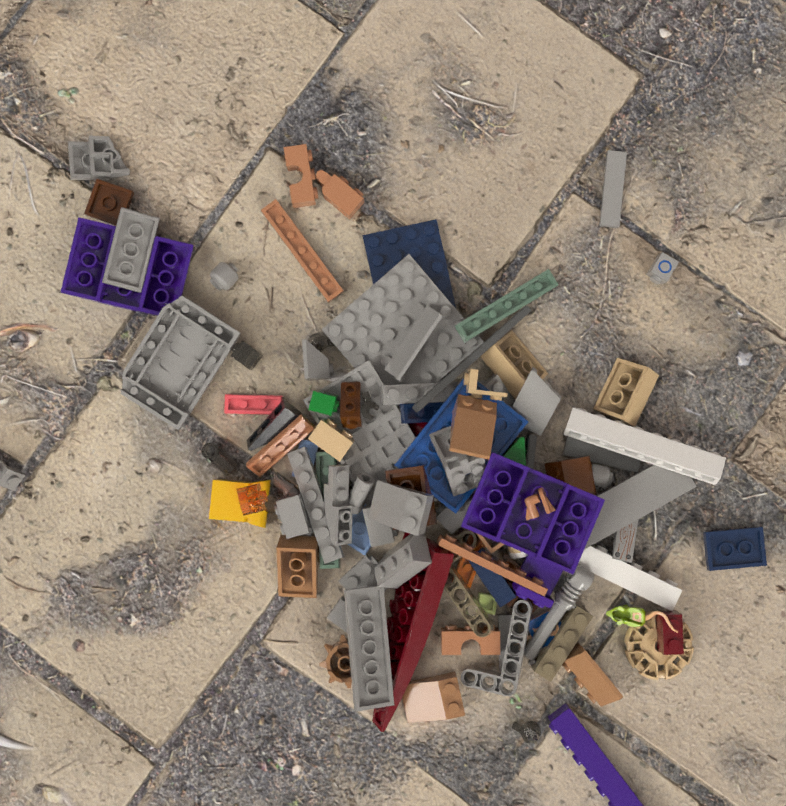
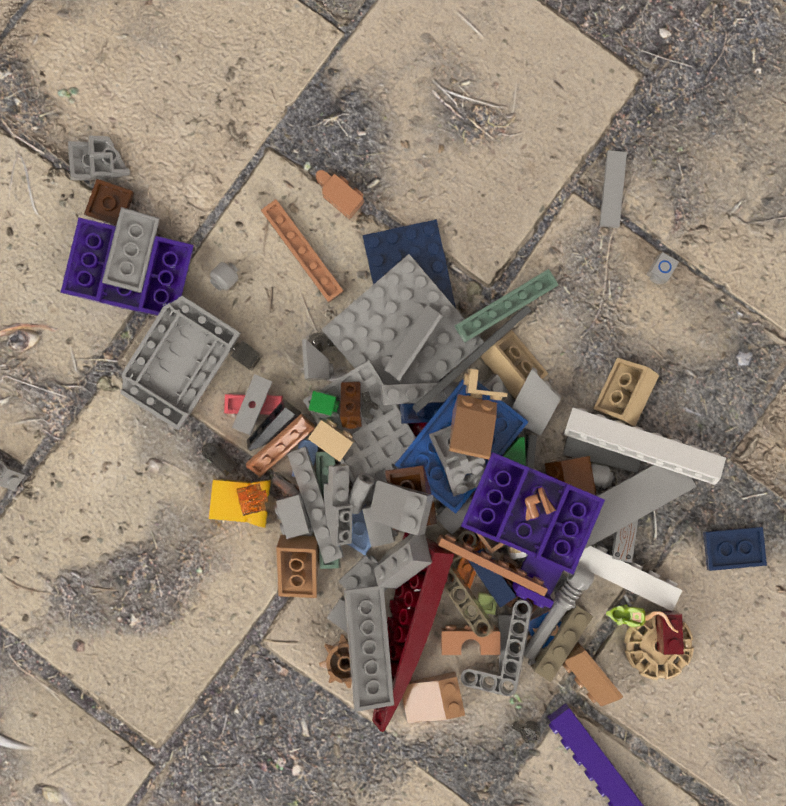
(248, 416): none -> light grey tile
(299, 159): nougat arch -> none

